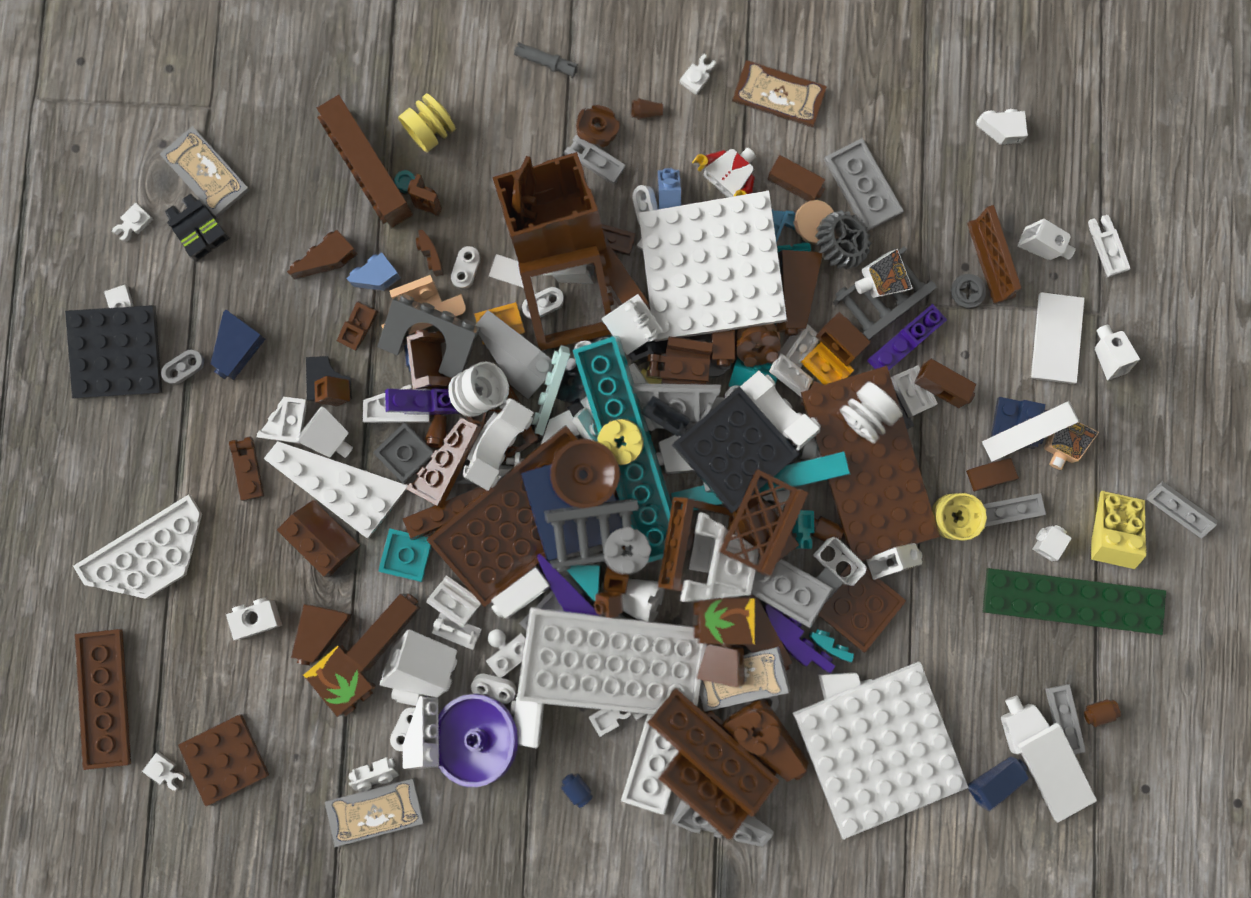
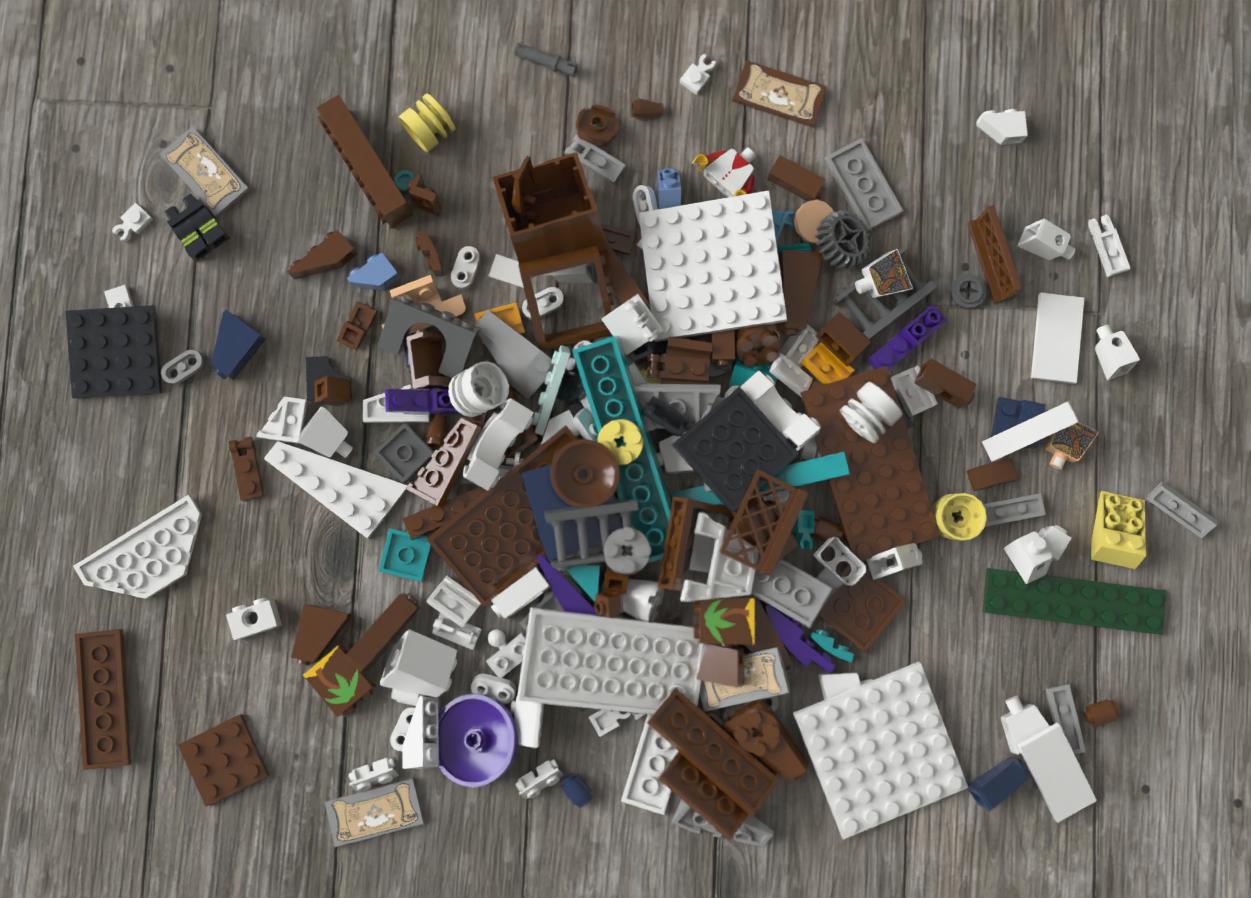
(161, 769): white plate -> none
(318, 538): reddish brown slope -> none
(548, 776): none -> white hinge
(1030, 556): none -> white torso

